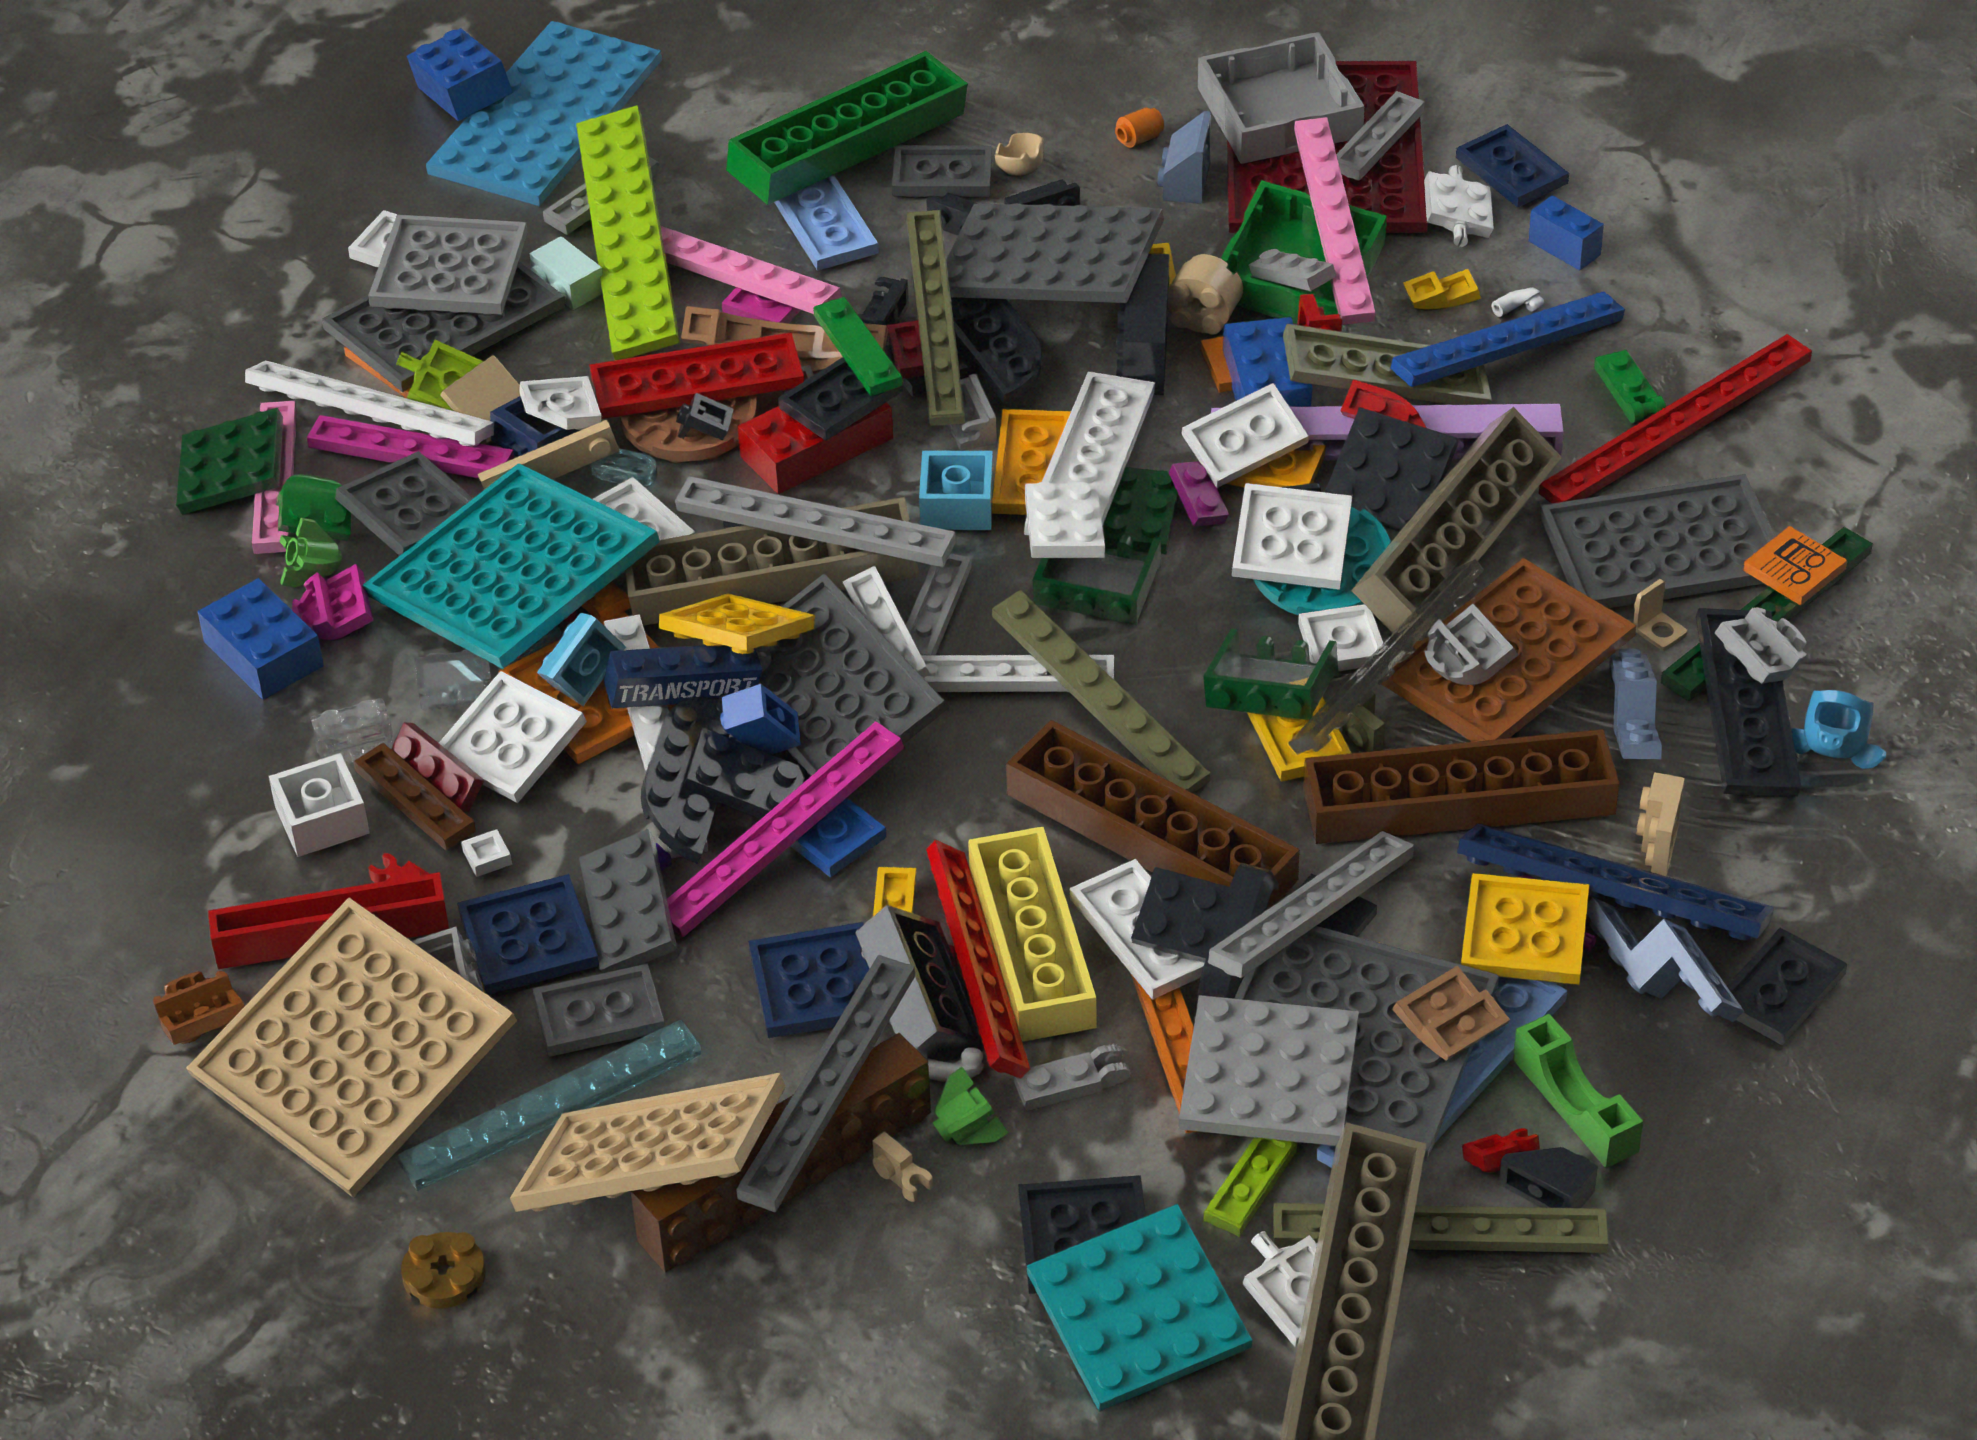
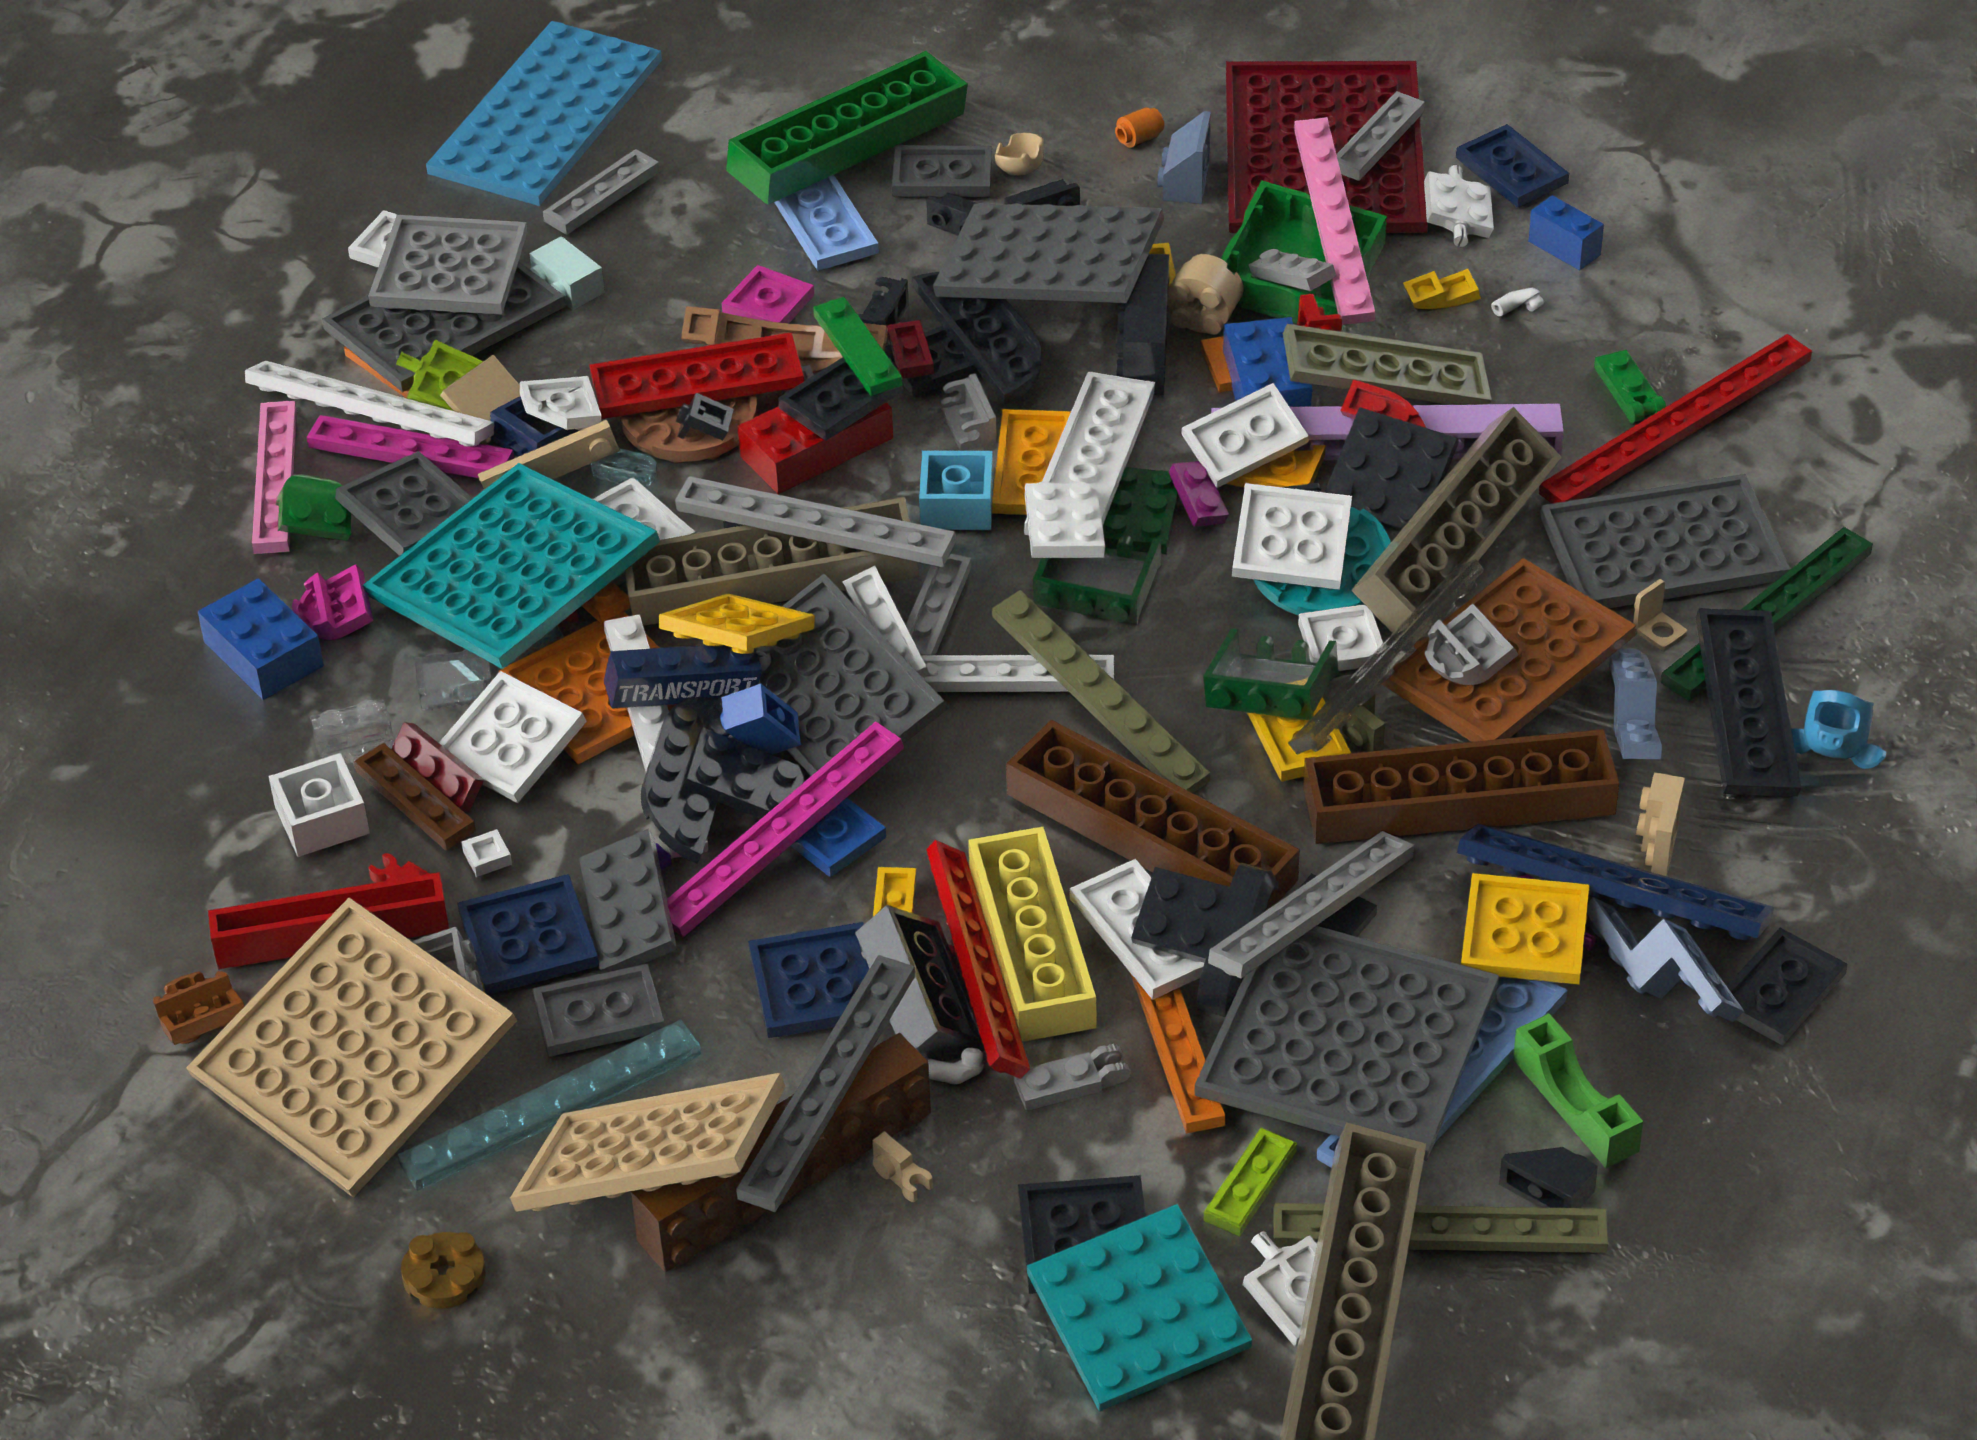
(230, 461): dark green plate -> none
(309, 554): bright green brick -> none
(459, 74): blue brick -> none
(580, 658): medium azure slope -> none
(627, 234): lime plate -> none
(746, 272): bright pink plate -> none
(935, 318): olive tile -> none
(965, 1114): bright green brick -> none
(1269, 87): light grey tile -> none
(1269, 1070): light grey plate -> none
(1450, 1014): medium nougat slope -> none
(1488, 1151): red plate -> none
(1507, 339): blue plate -> none
(1764, 646): light grey slope -> none
(1795, 565): orange tile -> none

